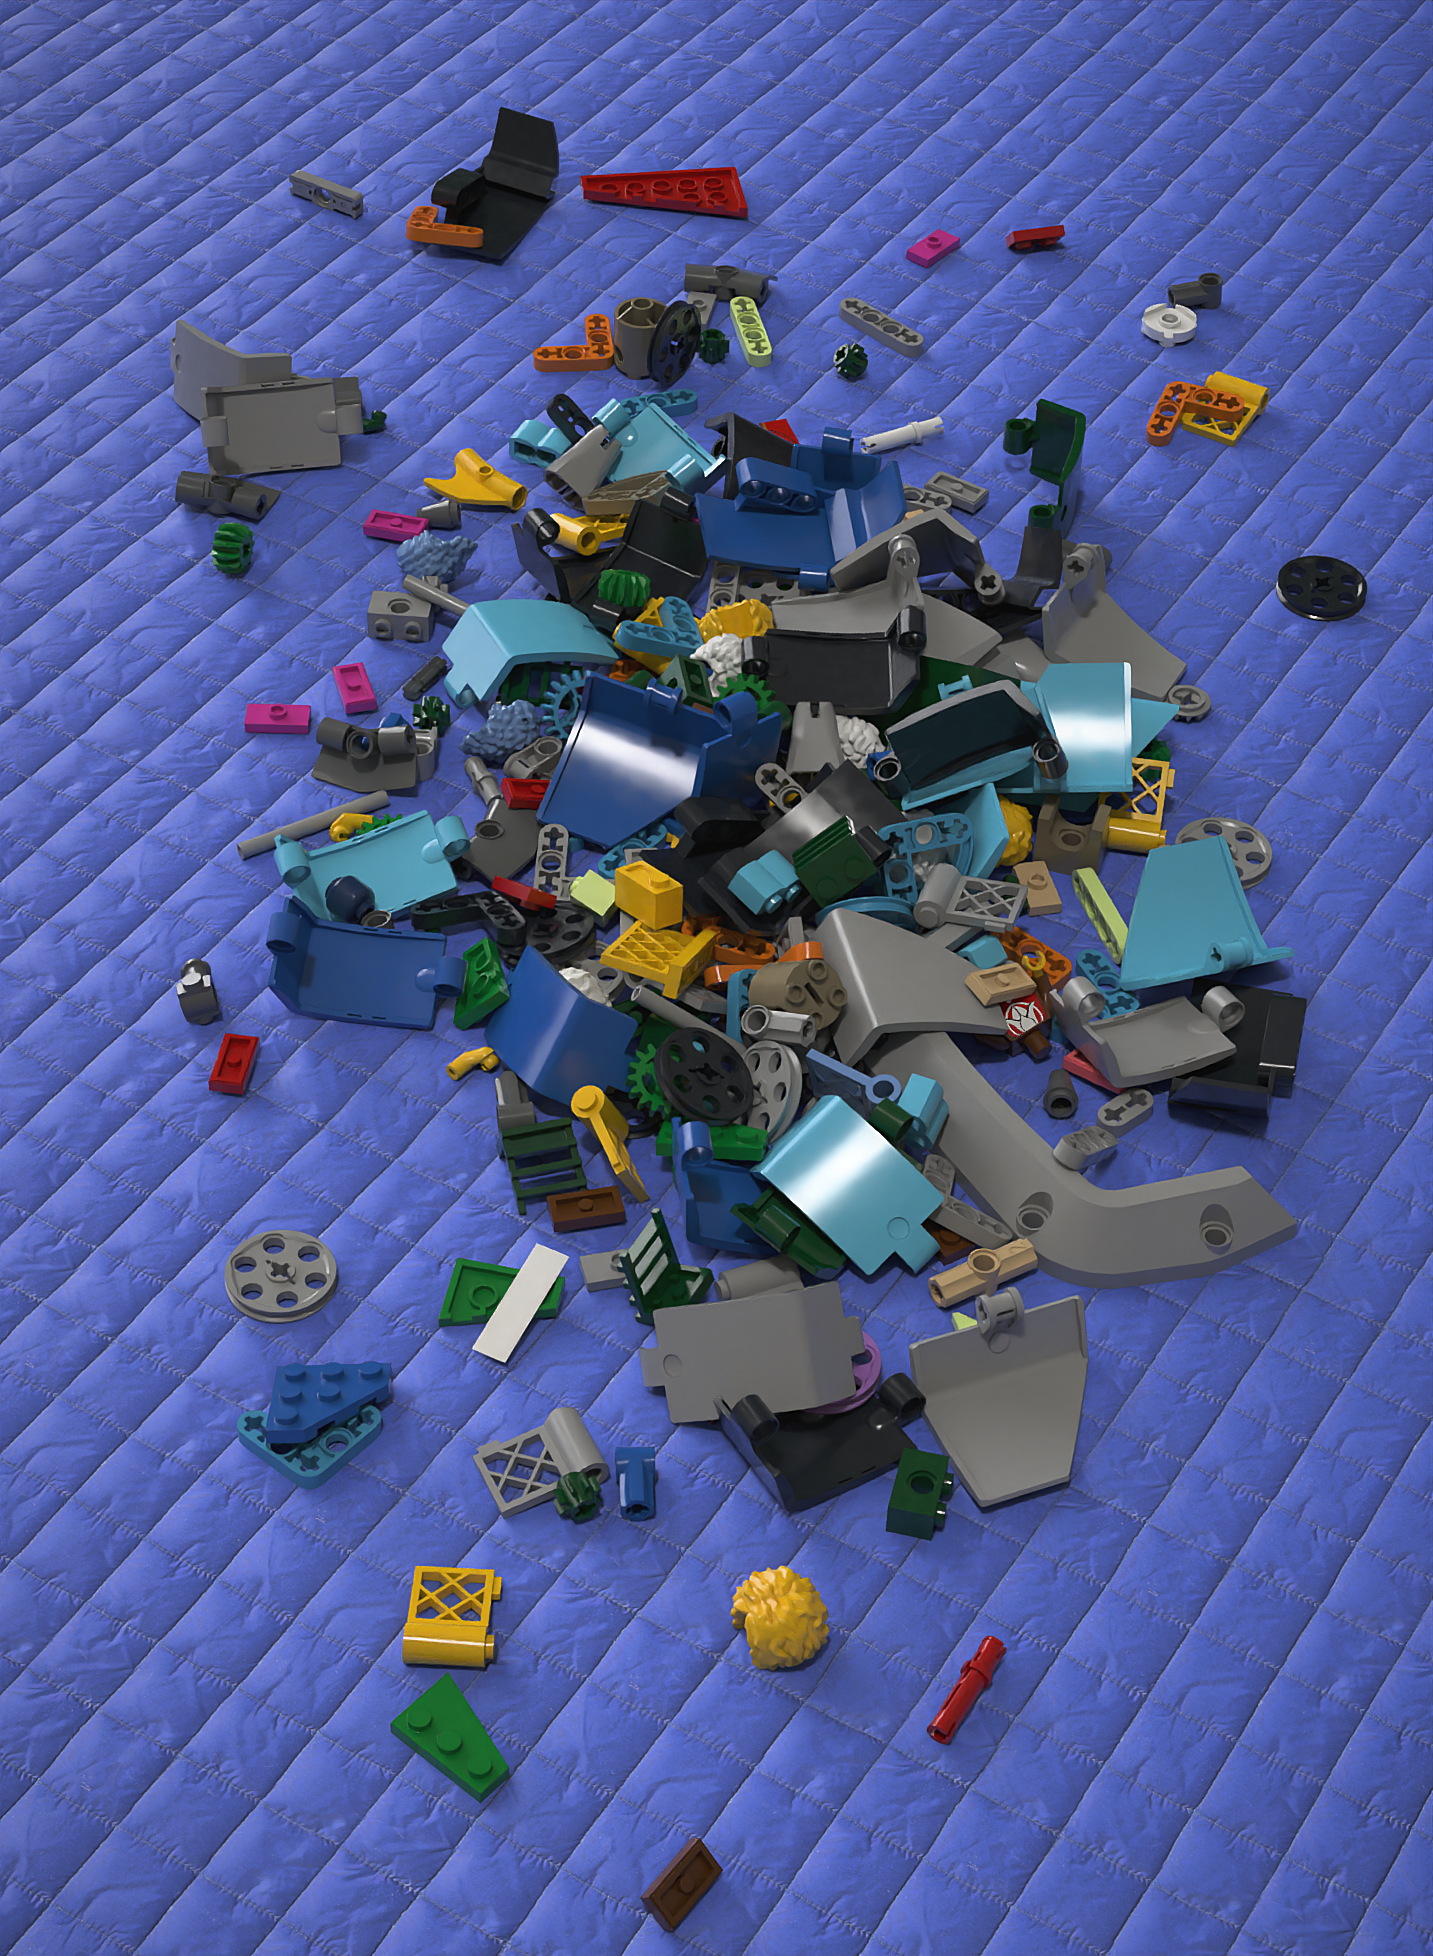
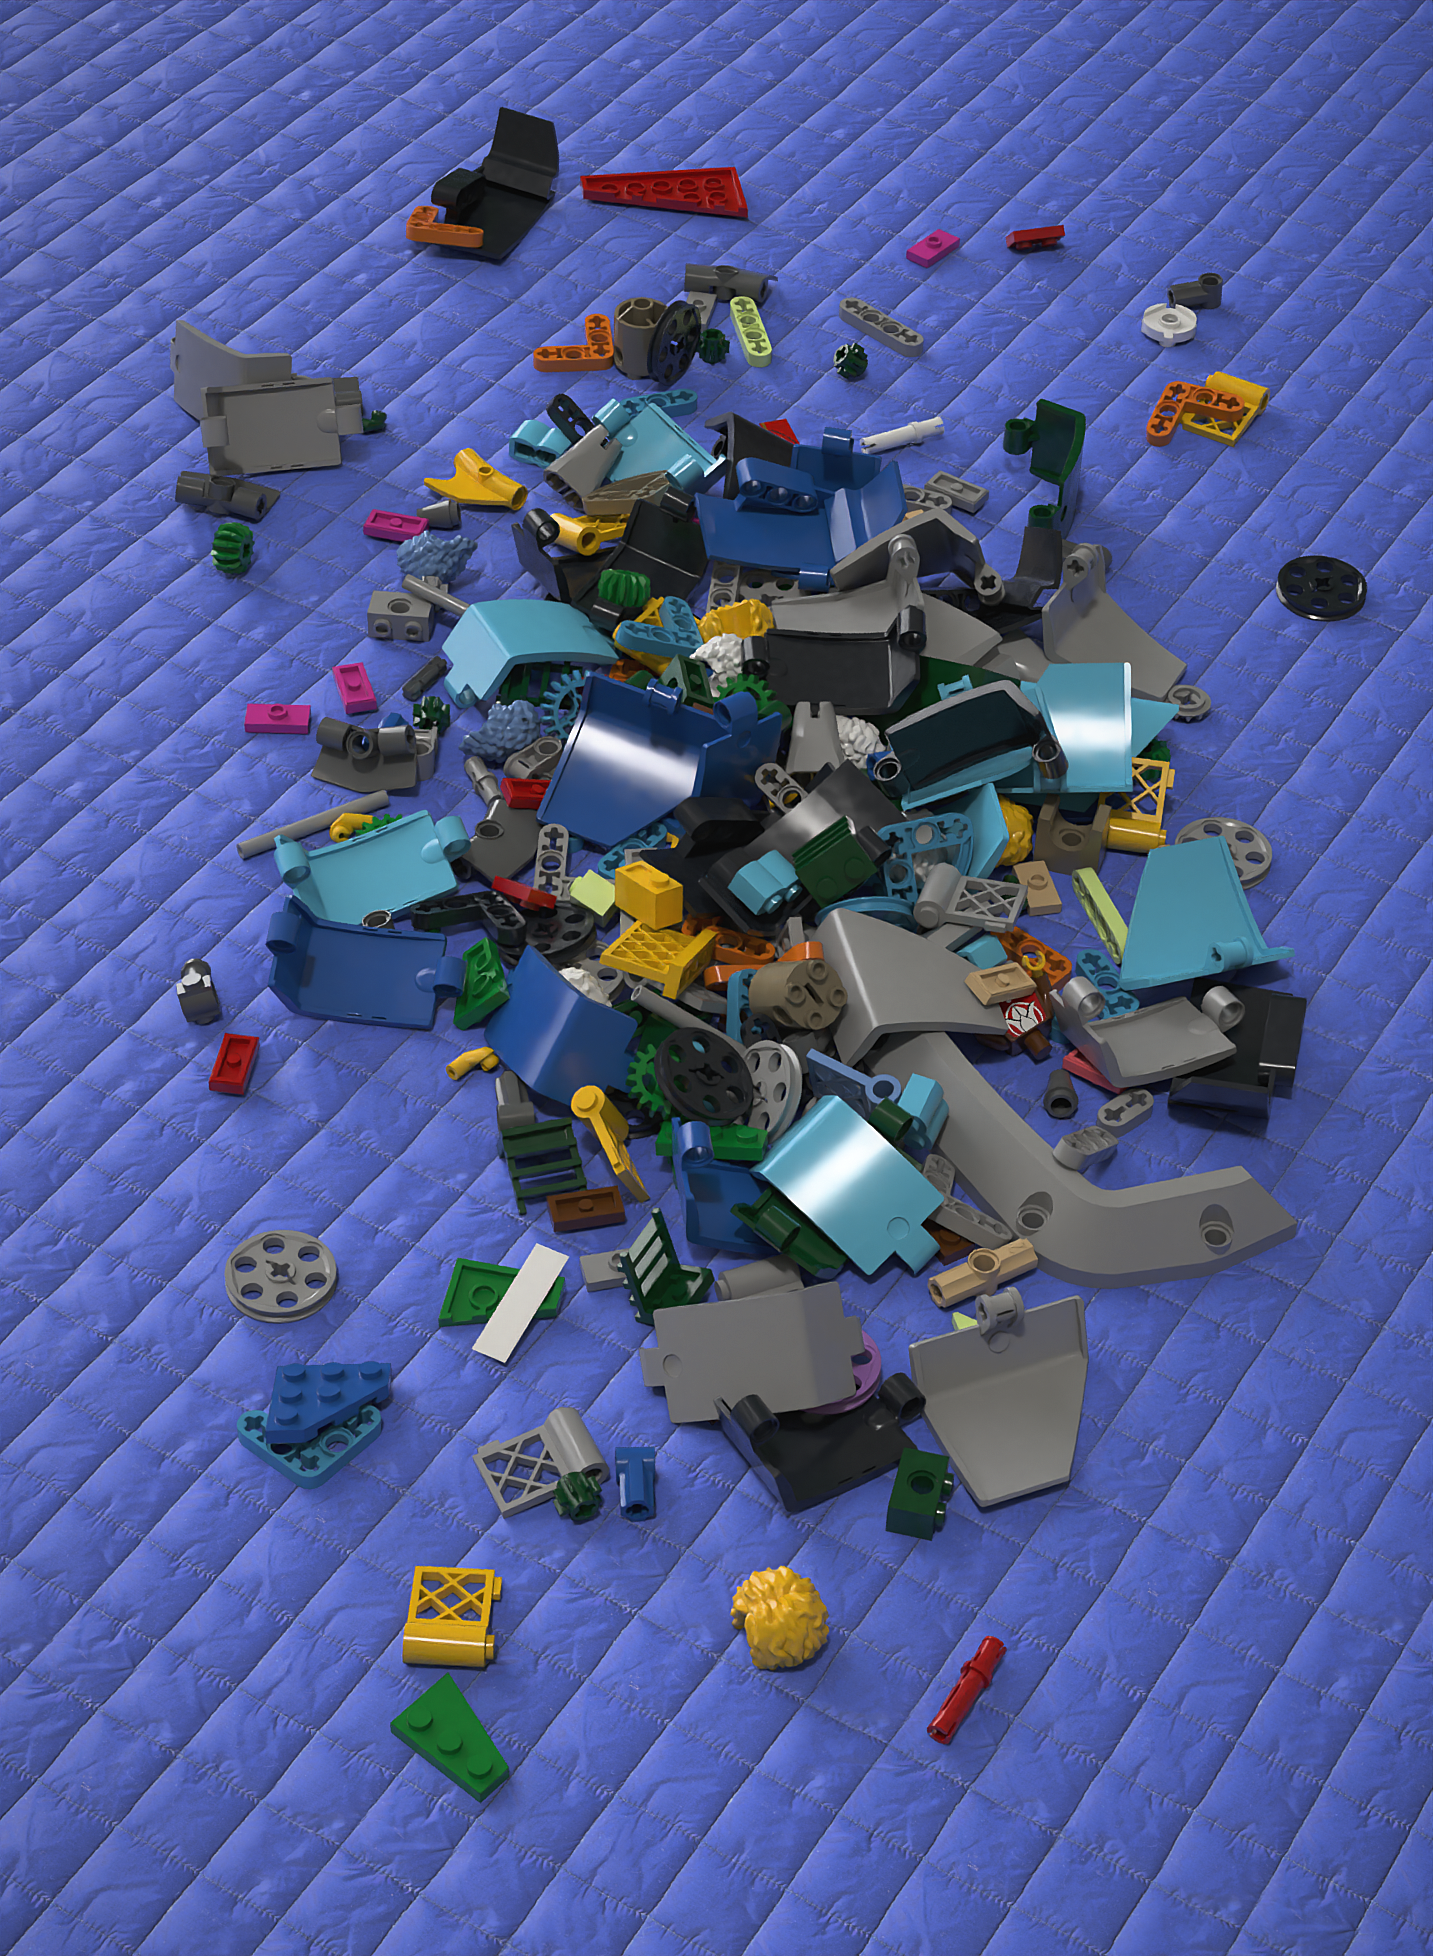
(340, 196): light grey piece -> none
(349, 899): dark blue head -> none
(681, 1884): reddish brown plate -> none
(779, 1026): light grey piece -> none

